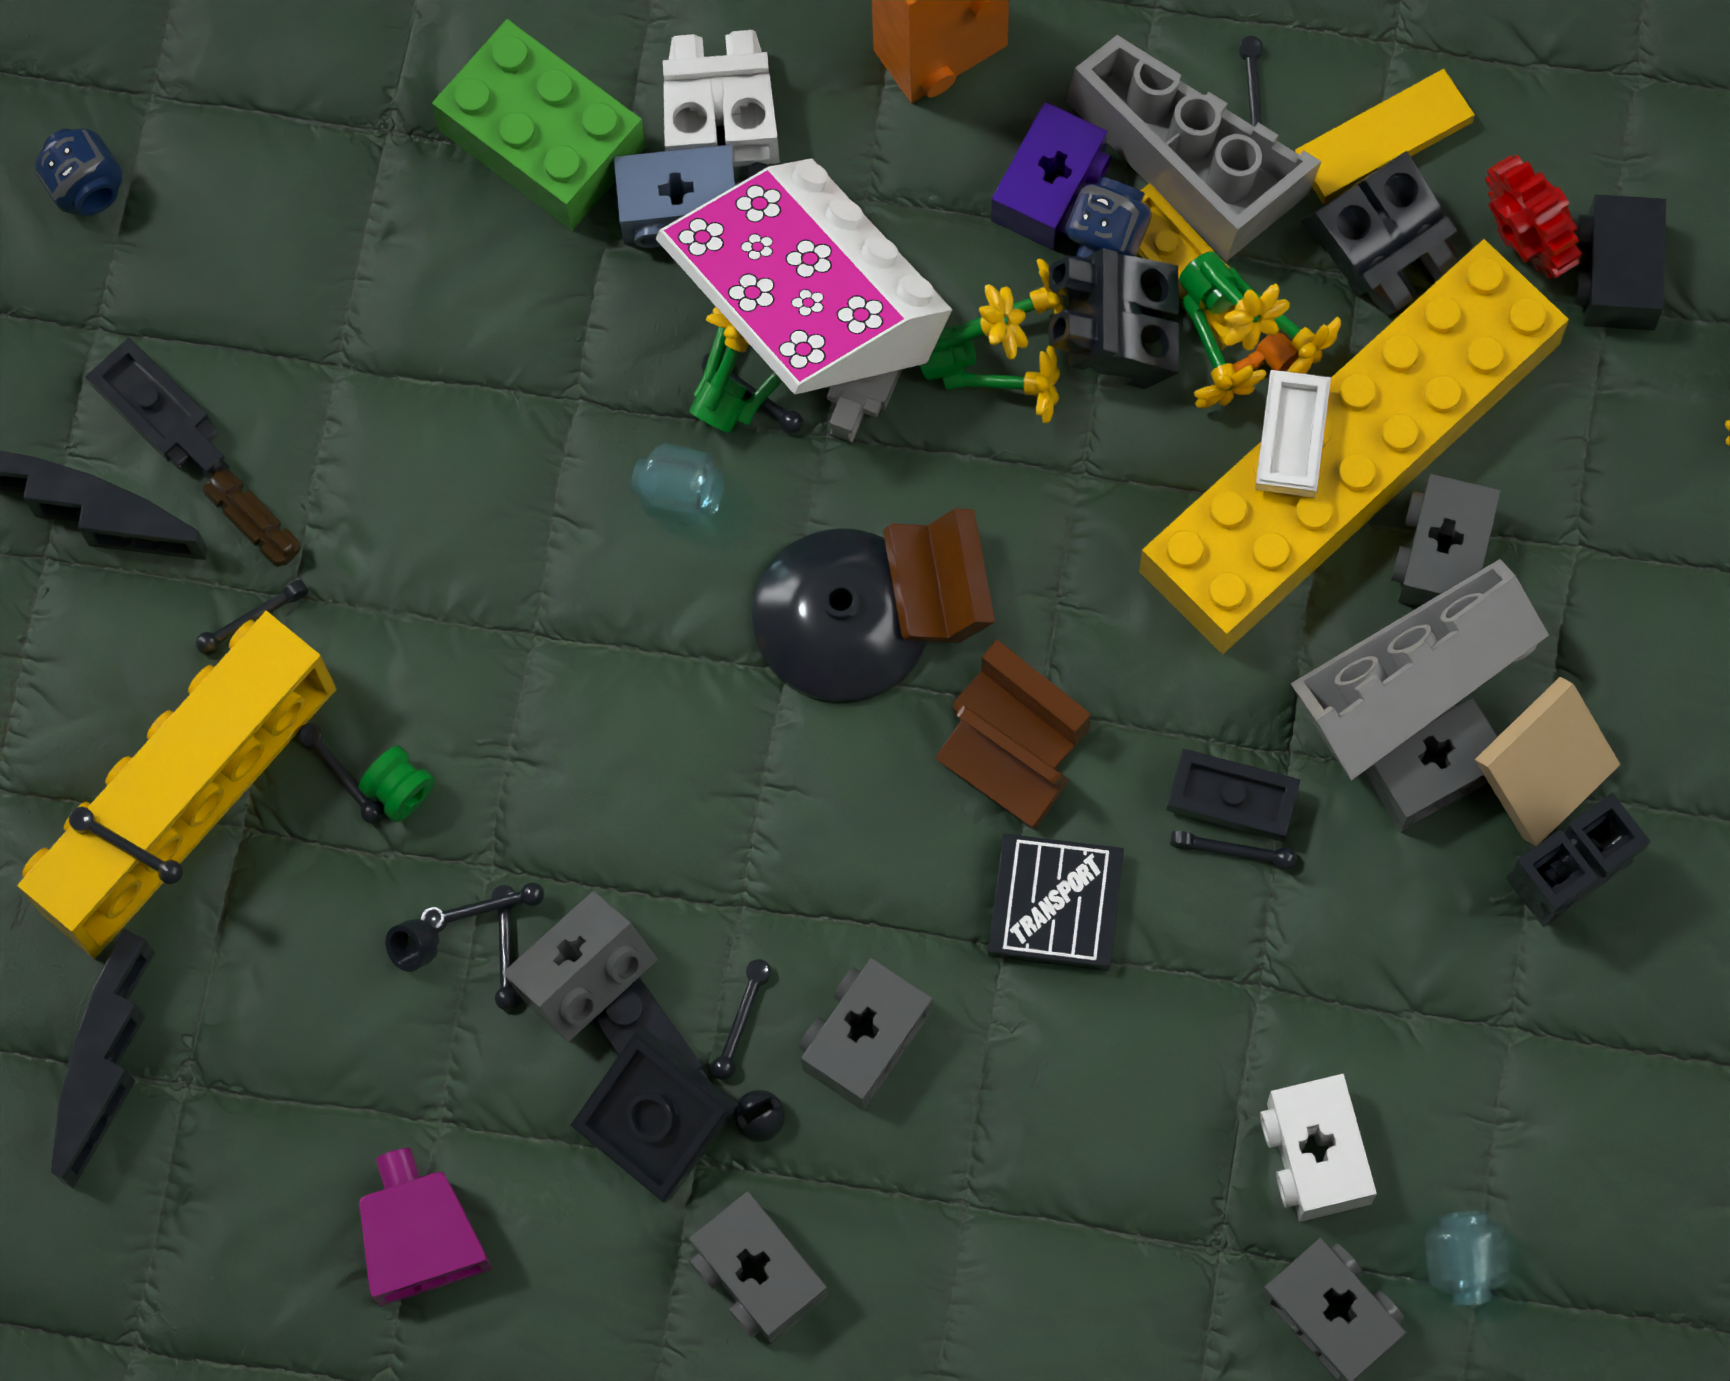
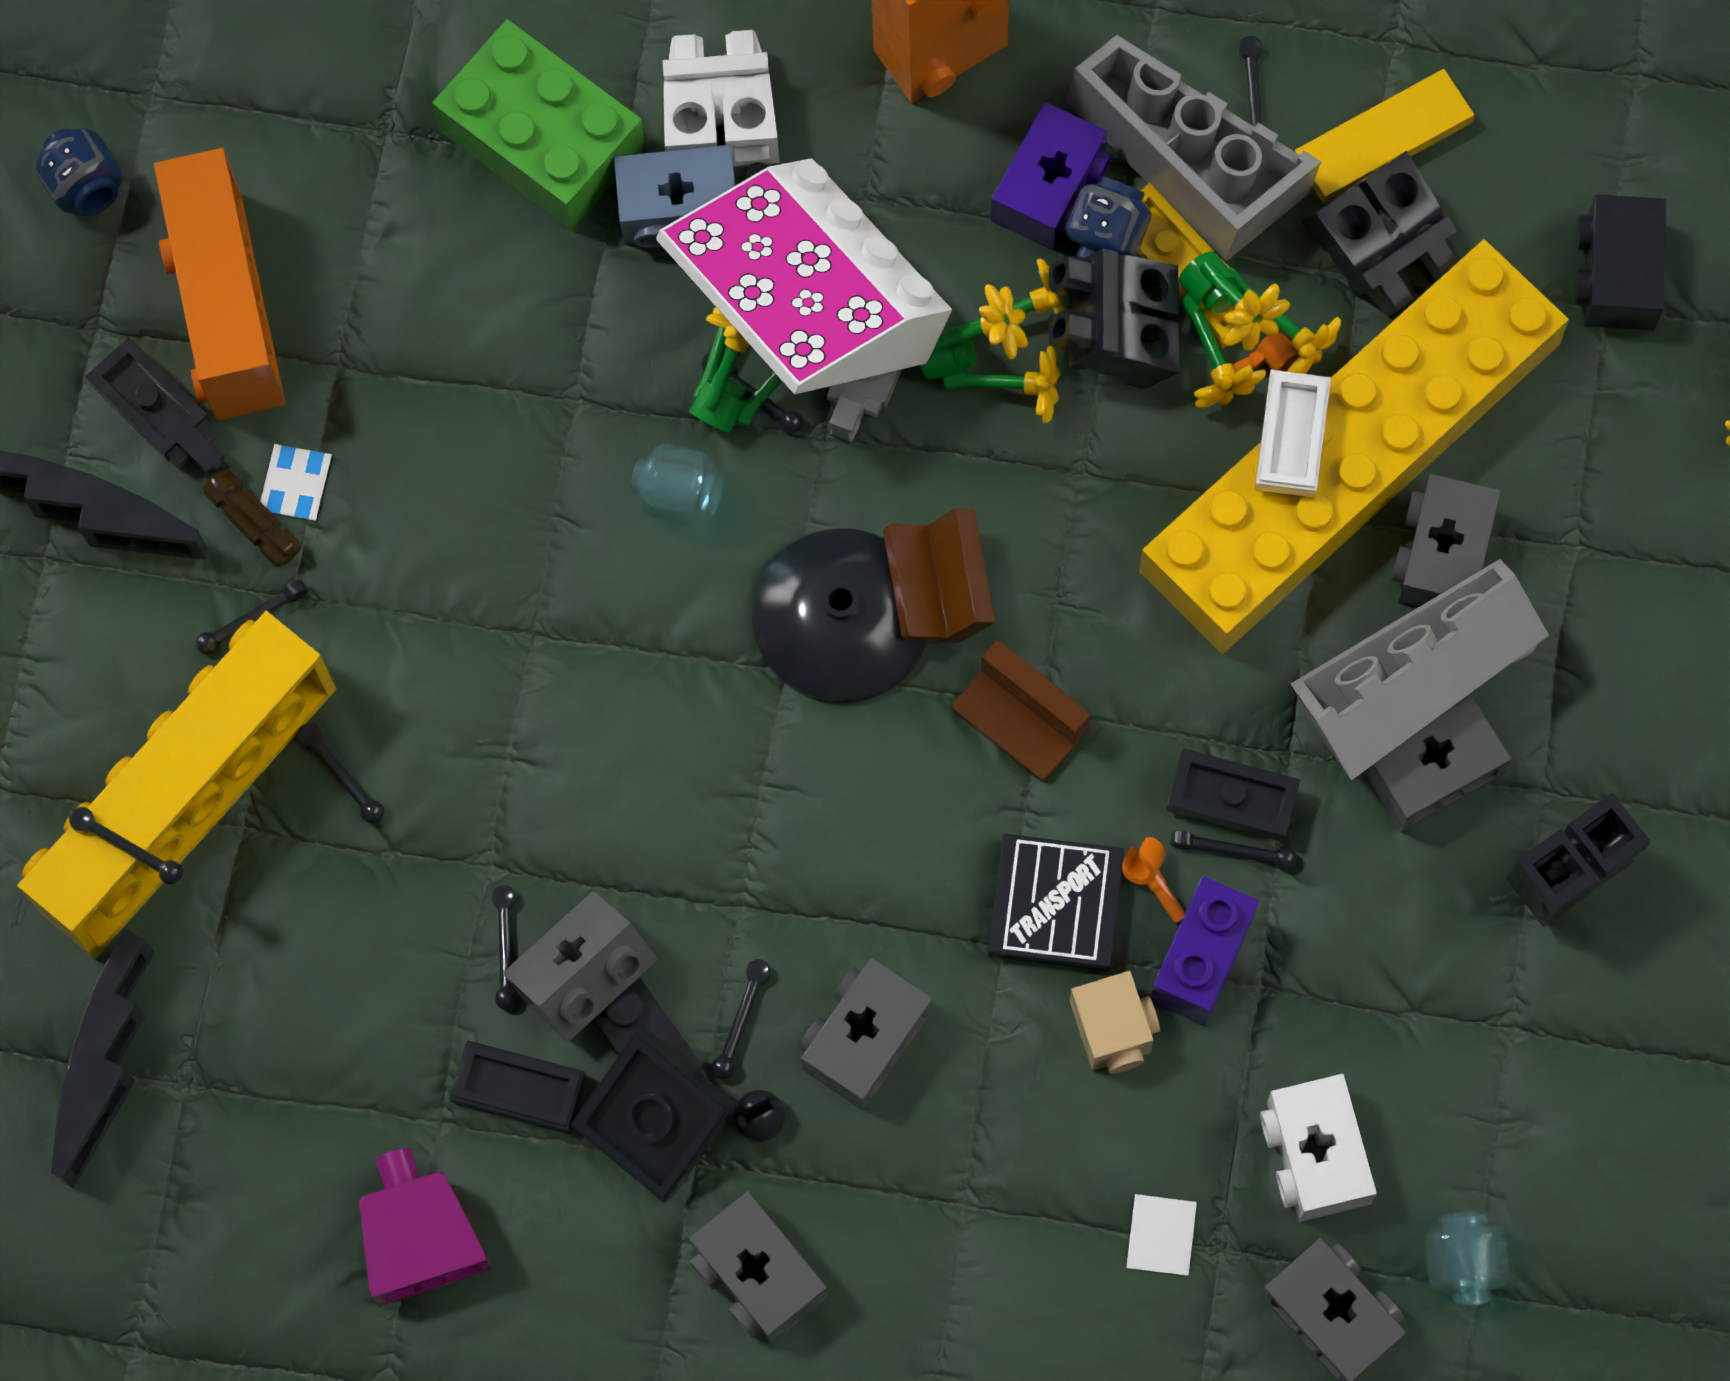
(218, 285): none -> orange brick
(295, 481): none -> white sticker
(396, 783): green wheel -> none
(414, 950): black hinge -> none
(517, 1086): none -> black tile
(531, 894): black hinge -> none
(1002, 768): reddish brown panel -> none
(1114, 1022): none -> tan brick
(1144, 868): none -> orange hand
(1161, 1235): none -> white sticker
(1204, 950): none -> dark purple brick
(1532, 216): red gear -> none
(1547, 761): tan tile -> none

